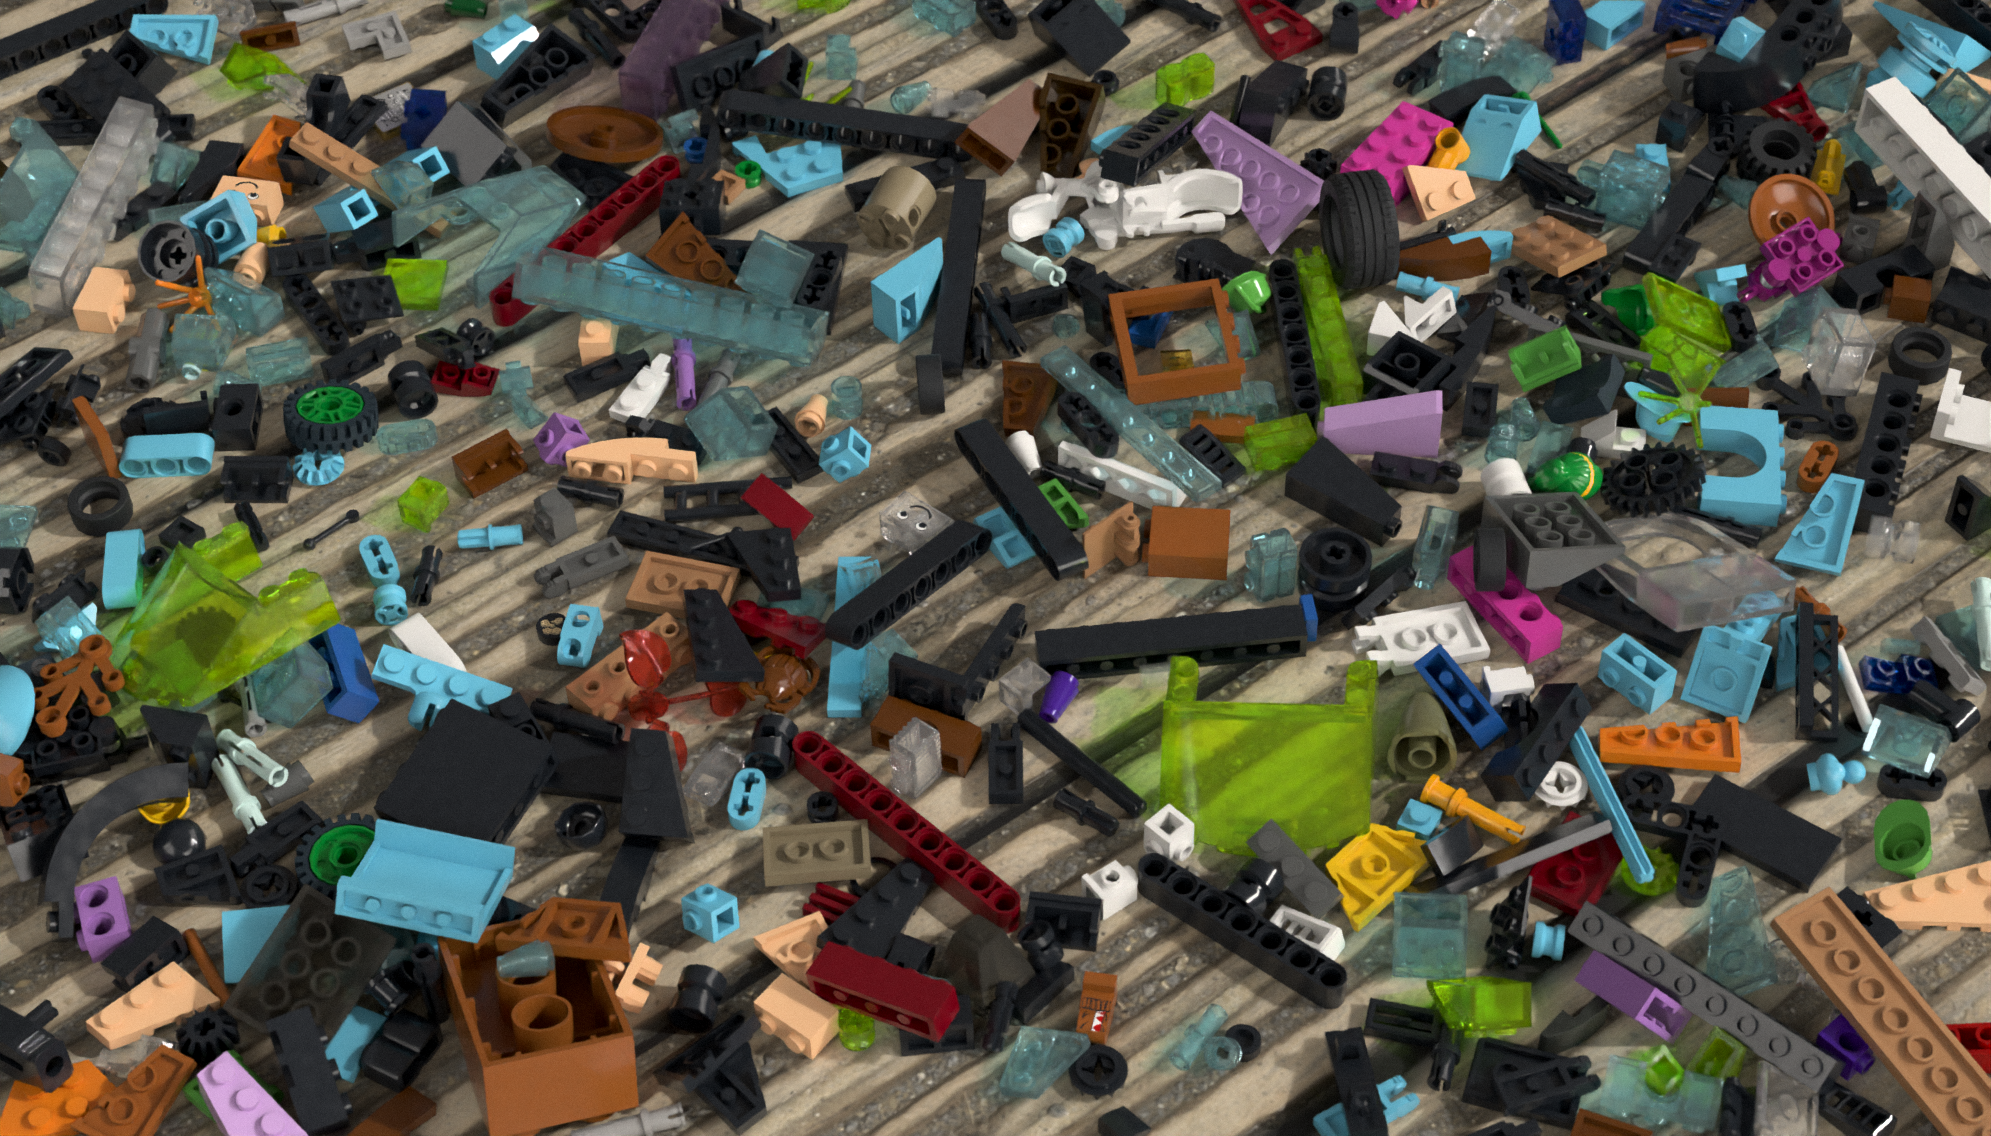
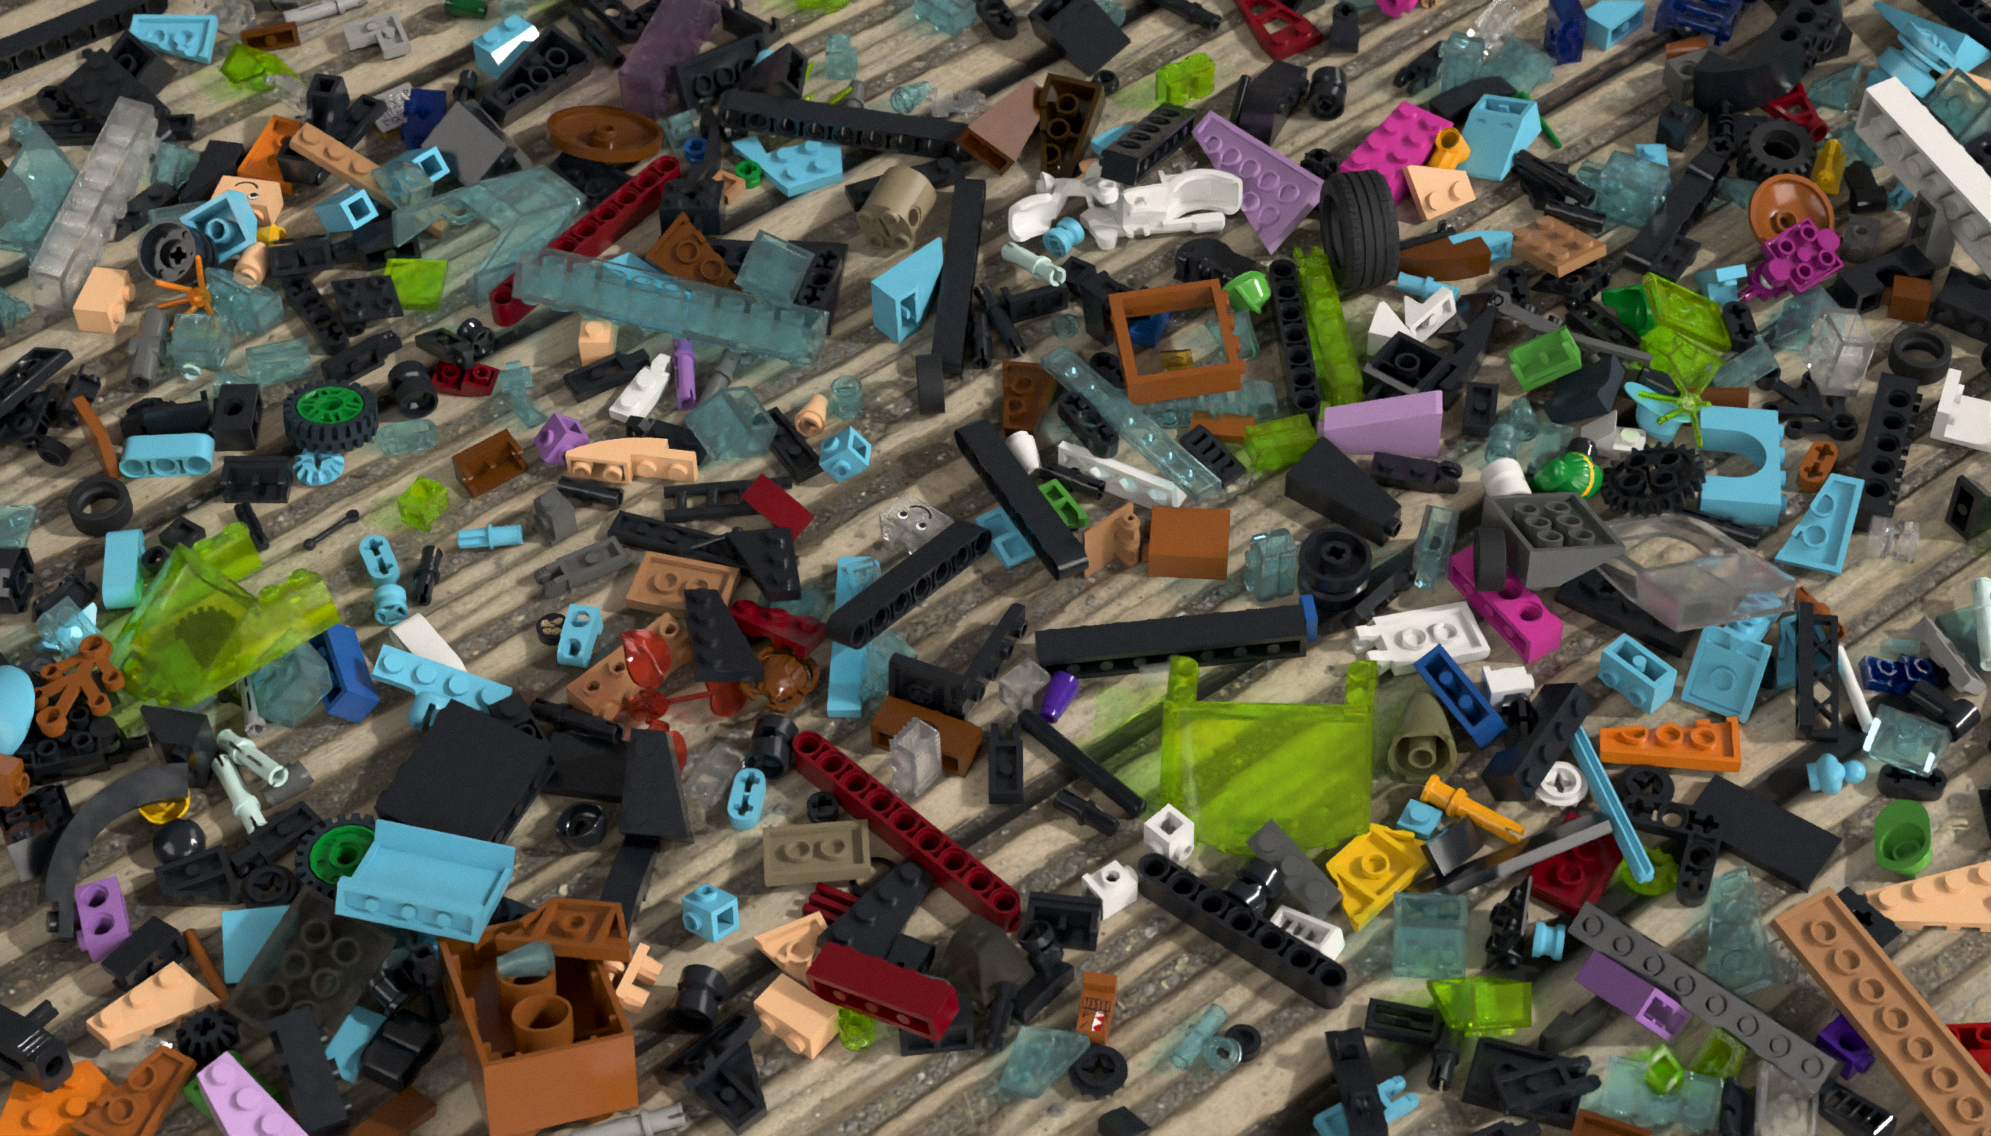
(464, 89): none -> black axle
(1739, 39): medium azure slope -> none

